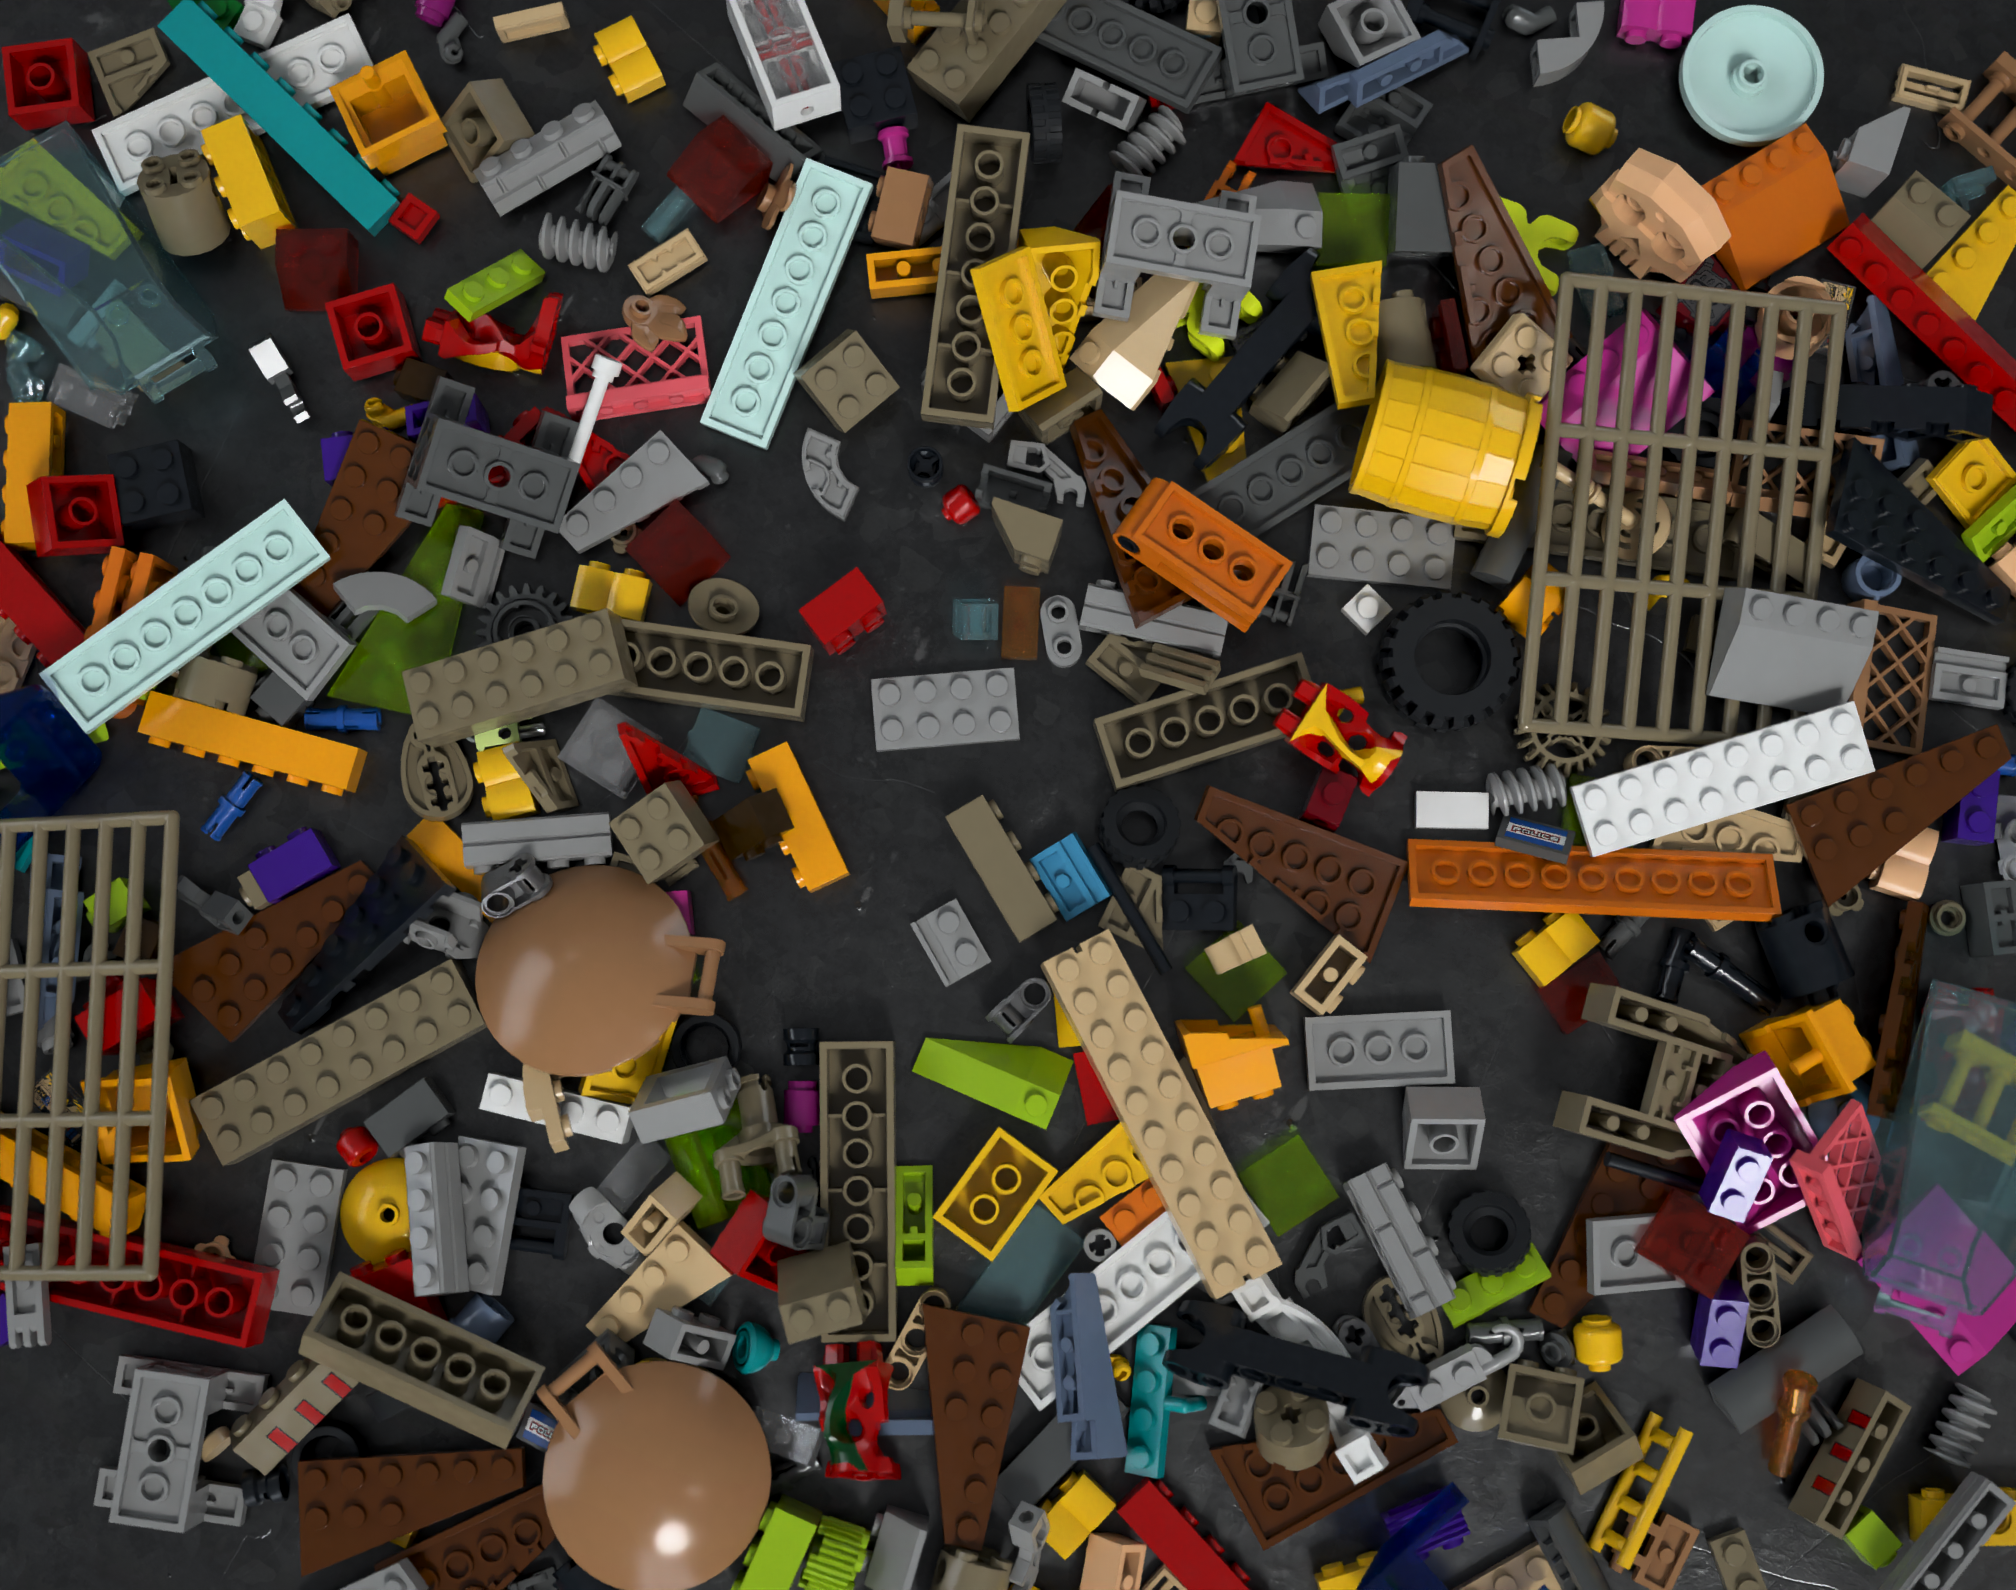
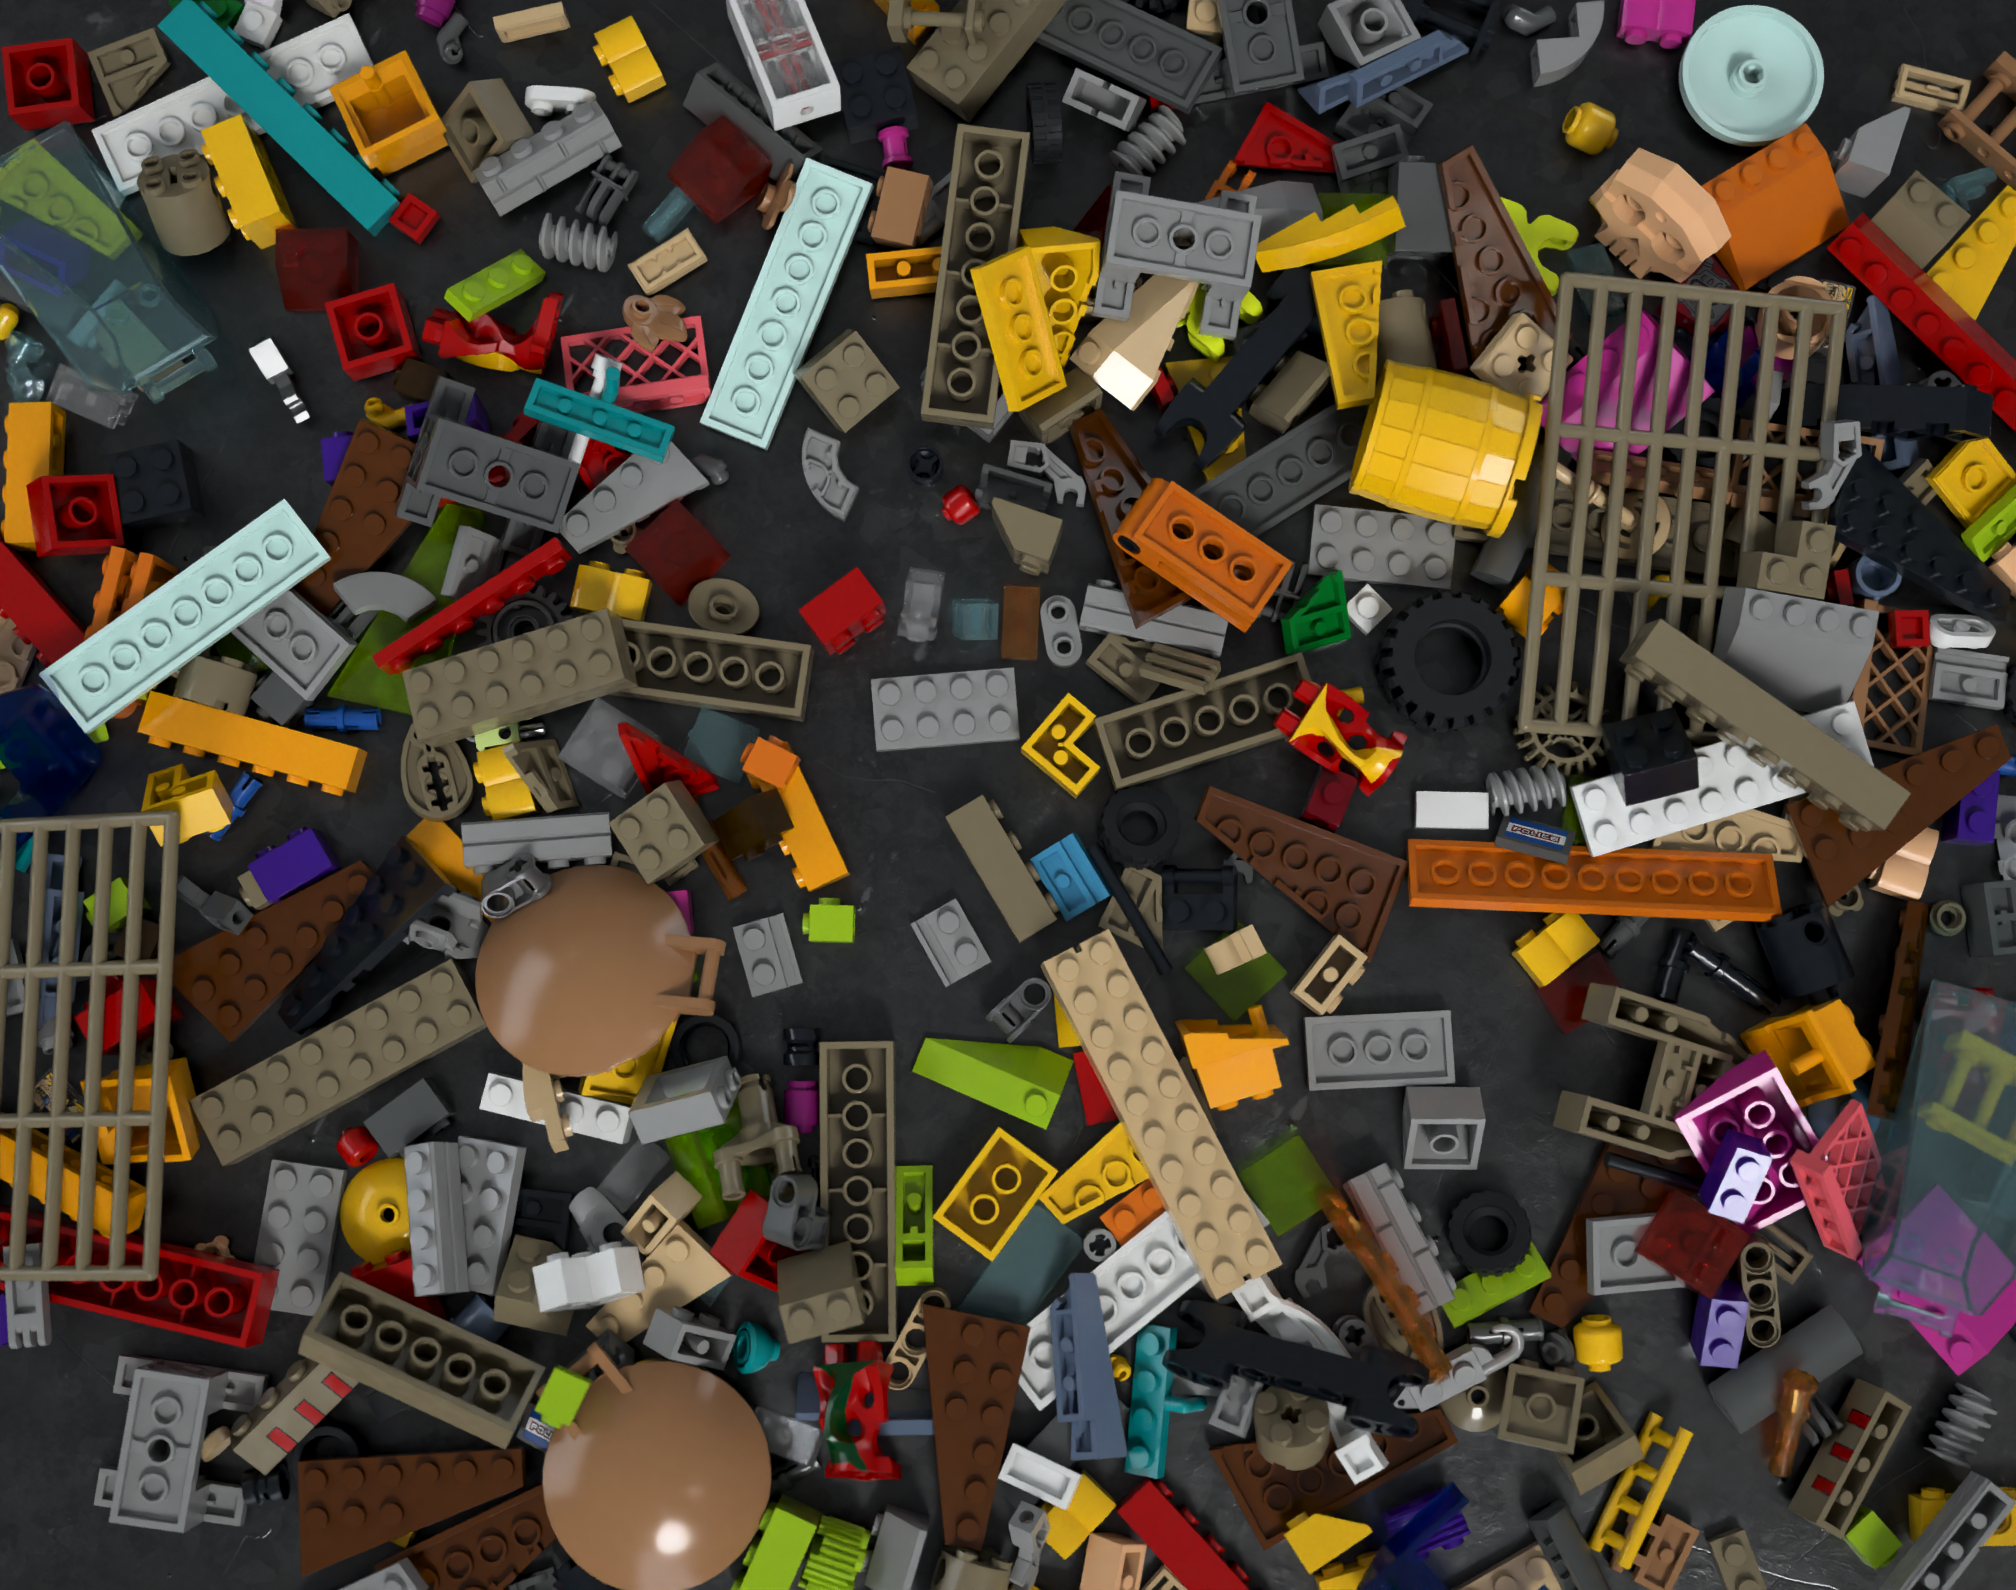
(197, 799): none -> yellow brick
(483, 600): none -> red plate
(516, 1293): none -> dark tan slope
(549, 99): none -> white plate
(562, 1397): none -> lime brick
(588, 1278): none -> white brick
(600, 418): none -> teal plate
(768, 955): none -> light grey plate
(770, 762): none -> orange brick
(830, 922): none -> lime brick
(921, 605): none -> clear brick
(1040, 1476): none -> white tile
(1054, 747): none -> yellow brick
(1318, 240): none -> yellow slope
(1318, 616): none -> green wing
(1322, 1538): none -> yellow slope
(1382, 1272): none -> clear orange plate
(1650, 756): none -> black brick
(1763, 727): none -> dark tan brick
(1799, 564): none -> dark tan brick
(1837, 465): none -> light grey piece
(1839, 588): none -> red plate
(1908, 628): none -> red plate
(1960, 631): none -> white plate

